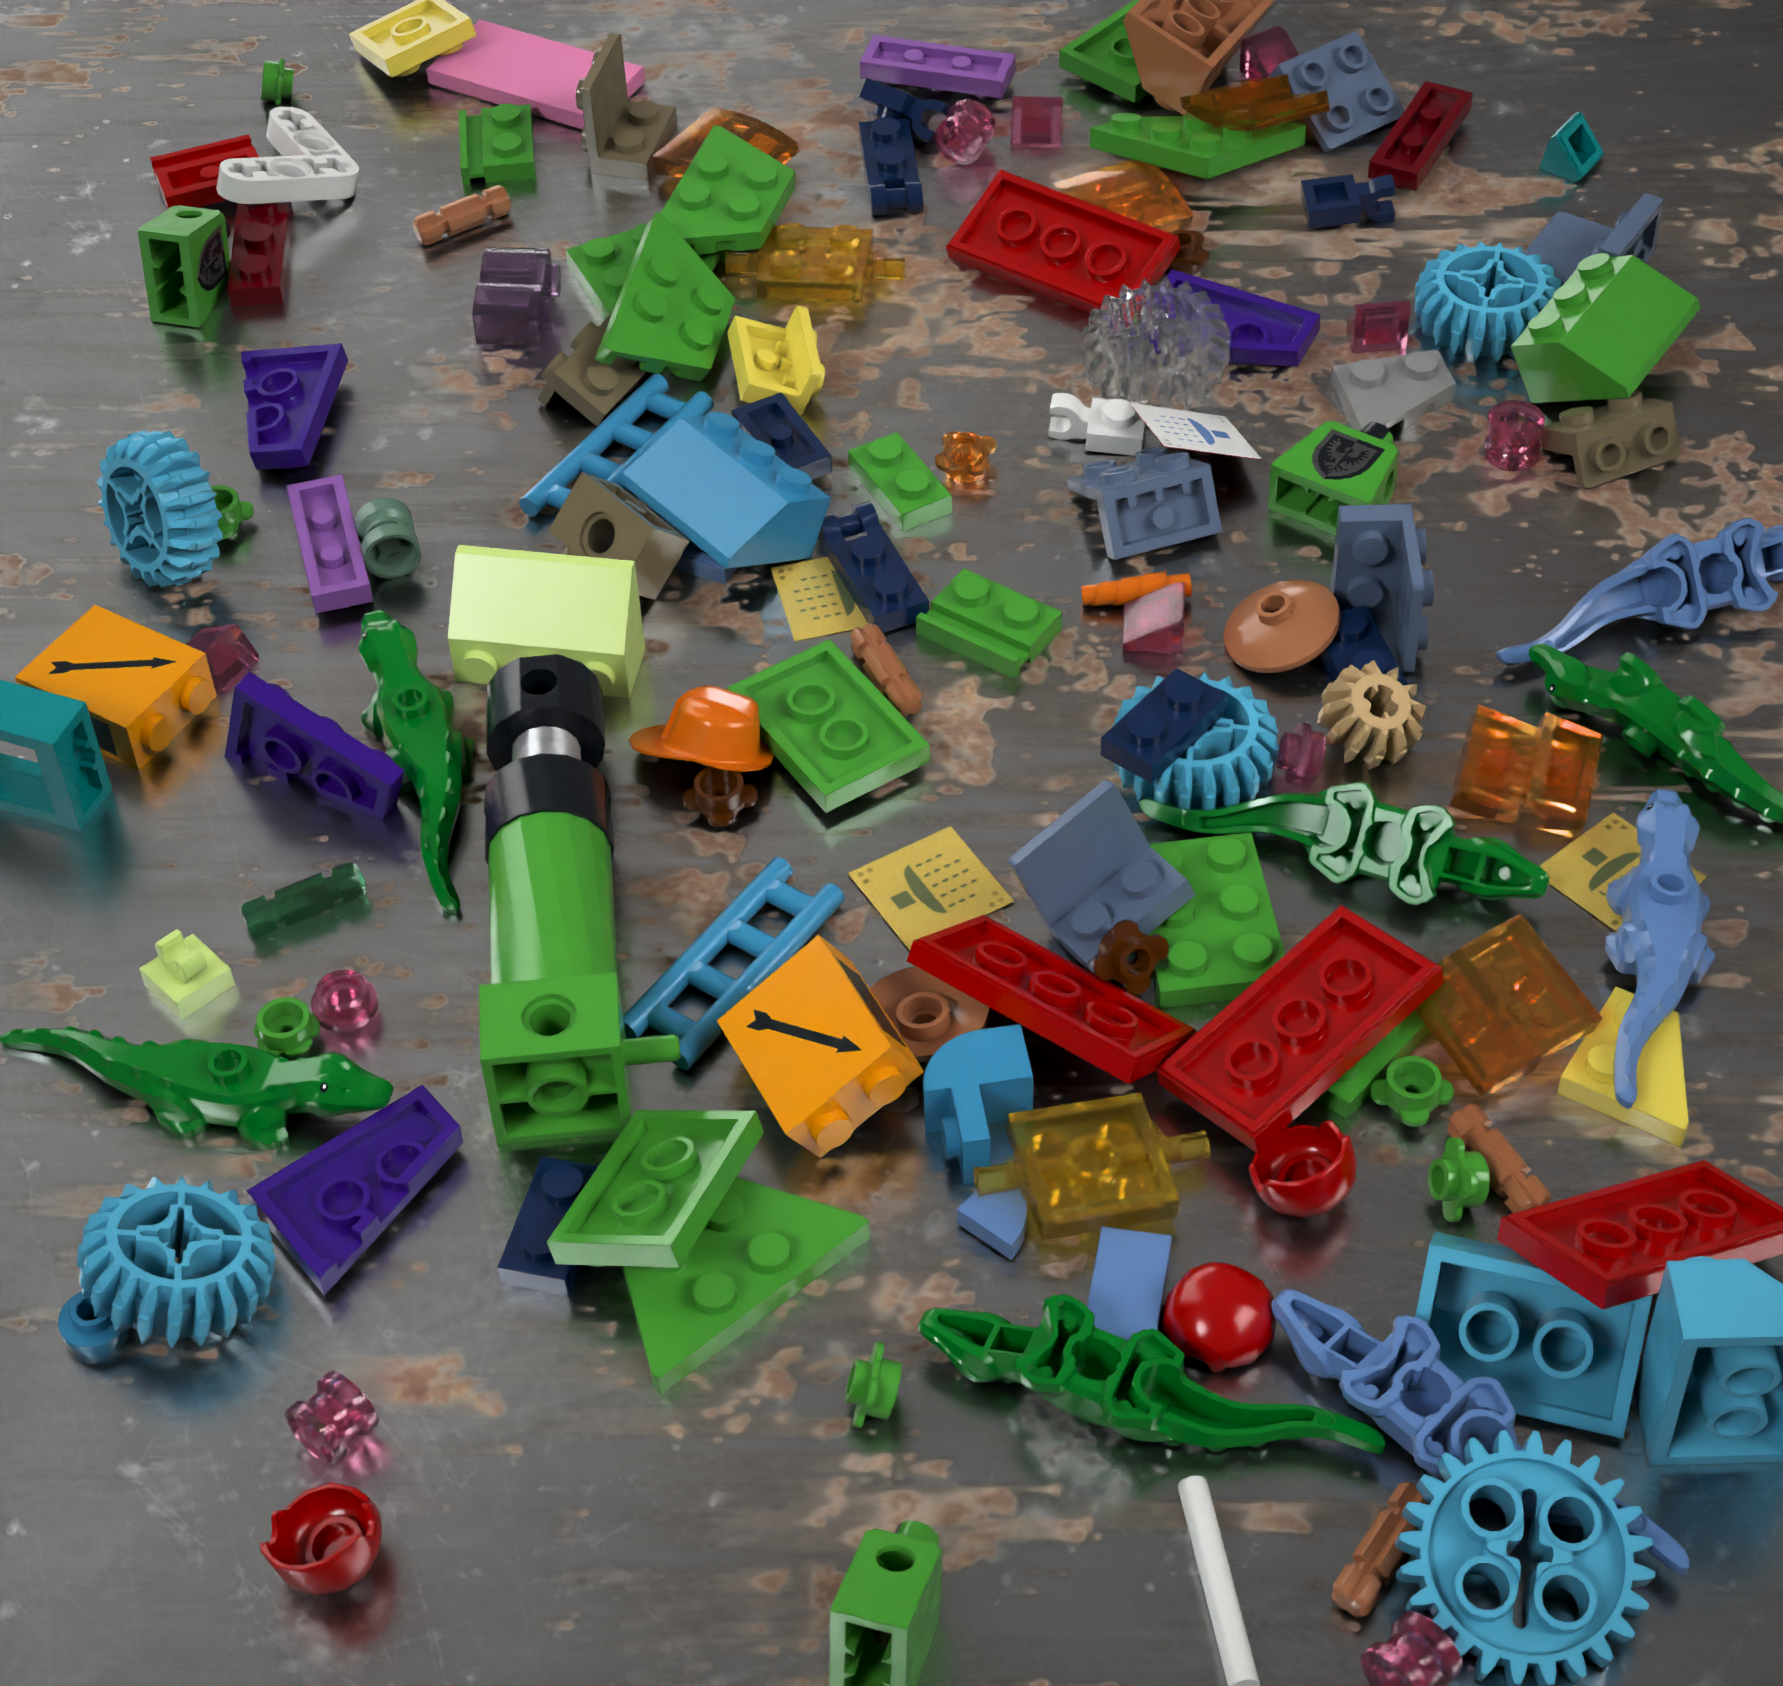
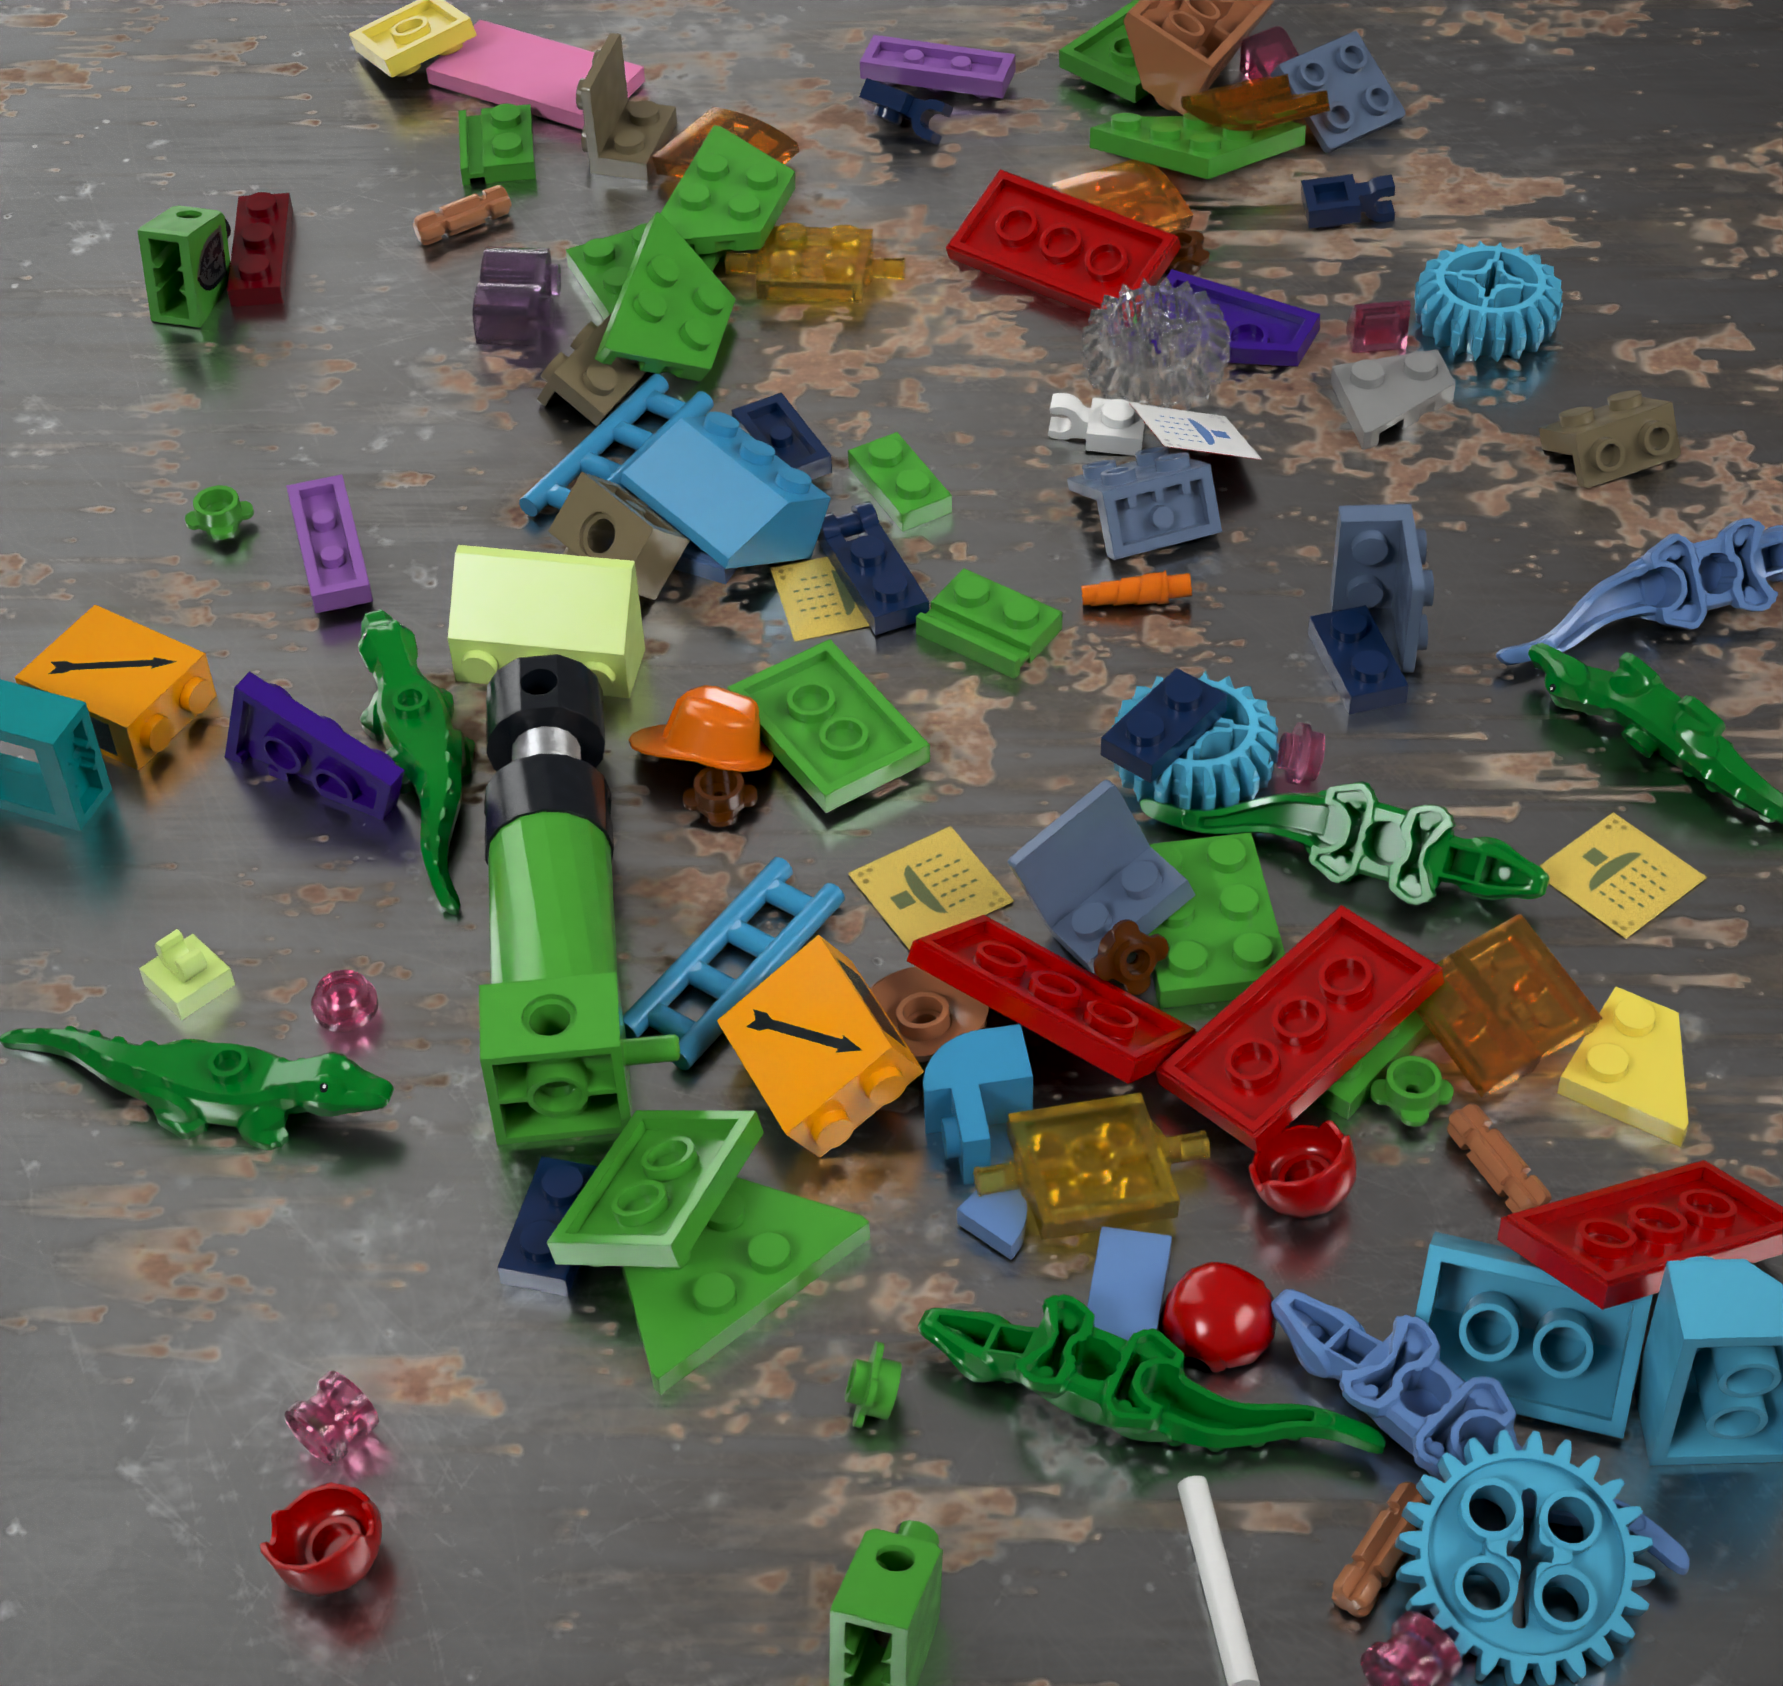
(88, 1336): dark azure plate -> none
(133, 1270): medium azure gear -> none
(159, 508): medium azure gear -> none
(192, 174): red plate -> none
(227, 653): clear pink slope -> none
(276, 81): bright green plate -> none
(286, 1027): bright green plate -> none
(289, 401): dark purple wing -> none
(303, 899): clear green axle -> none
(308, 170): white beam -> none
(356, 1184): dark purple wing -> none
(387, 538): sand green wheel -> none
(777, 359): light yellow bracket -> none
(886, 669): nougat axle -> none
(890, 165): dark blue plate -> none
(965, 131): clear pink wheel -> none
(965, 456): clear orange plate -> none
(1036, 121): clear pink slope -> none
(1155, 620): clear pink slope -> none
(1282, 626): nougat dish -> none
(1334, 470): bright green torso -> none
(1371, 715): tan gear -> none
(1420, 135): dark red plate -> none
(1458, 1179): bright green plate -> none
(1513, 435): clear pink wheel -> none
(1525, 771): clear orange slope -> none
(1572, 150): teal slope -> none
(1572, 238): sand blue bracket -> none
(1602, 331): bright green slope -> none
(1658, 930): medium blue animal -> none

